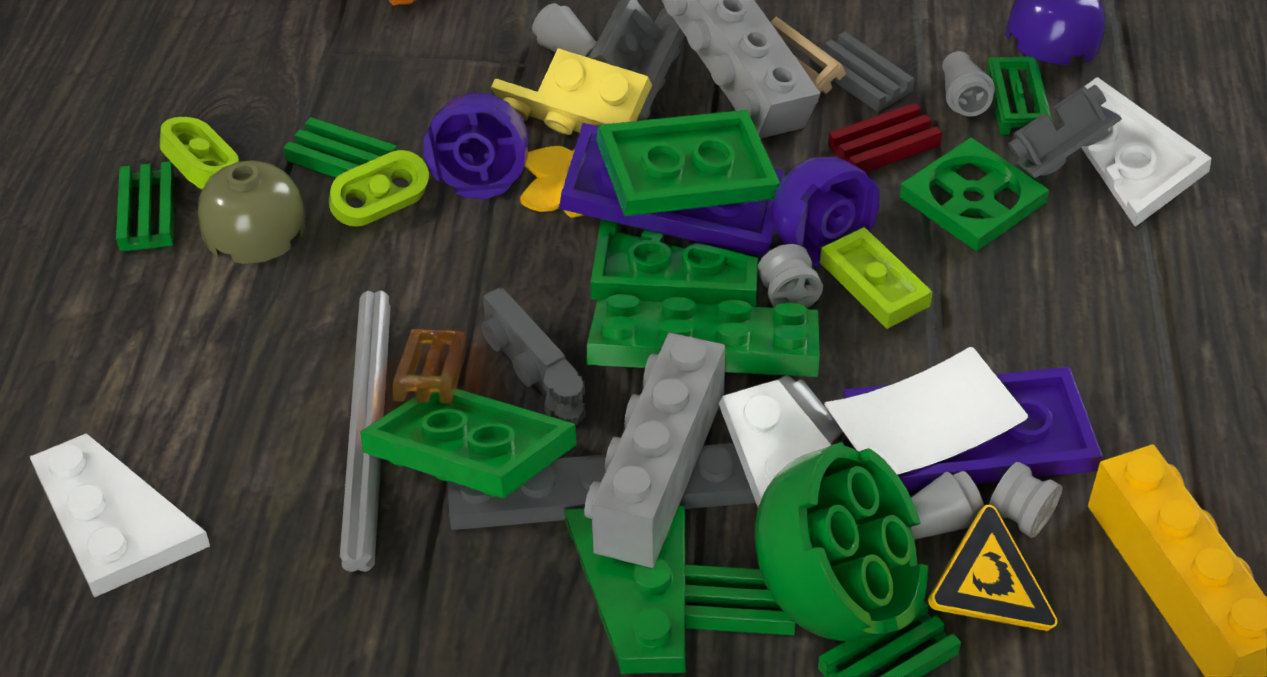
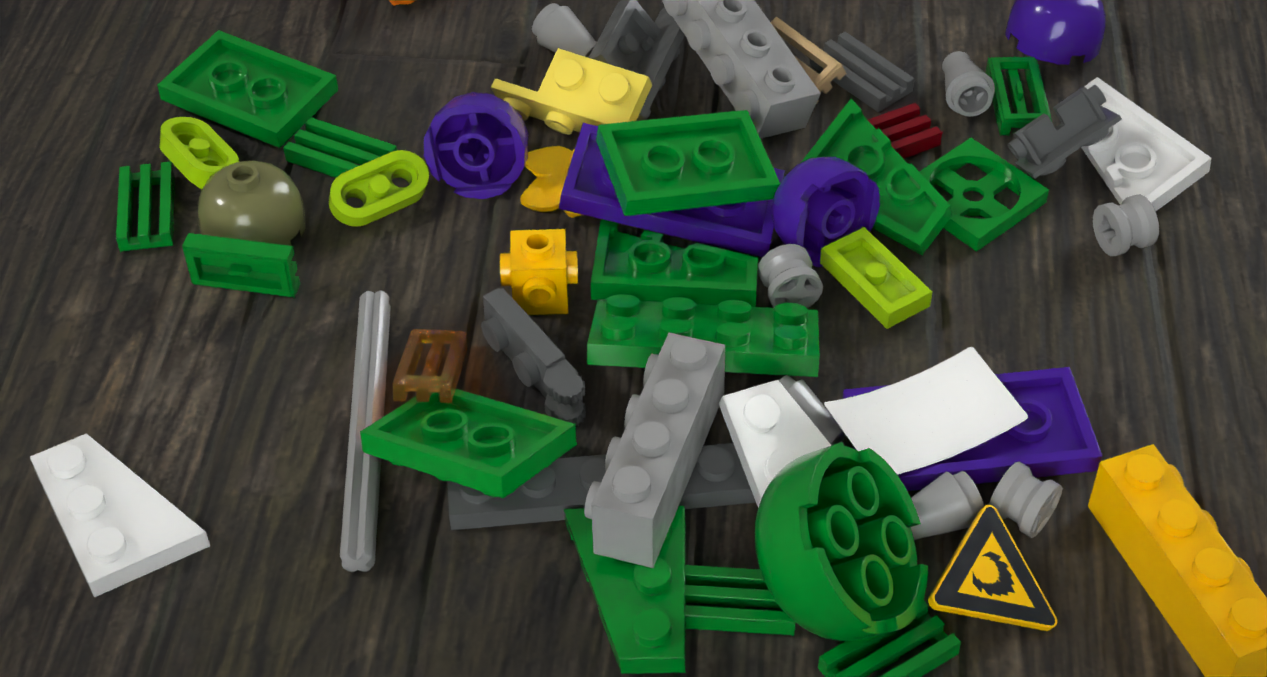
(241, 265): none -> green tile
(248, 88): none -> green plate
(539, 270): none -> yellow brick
(909, 205): none -> green wing
(1125, 225): none -> light grey wheel

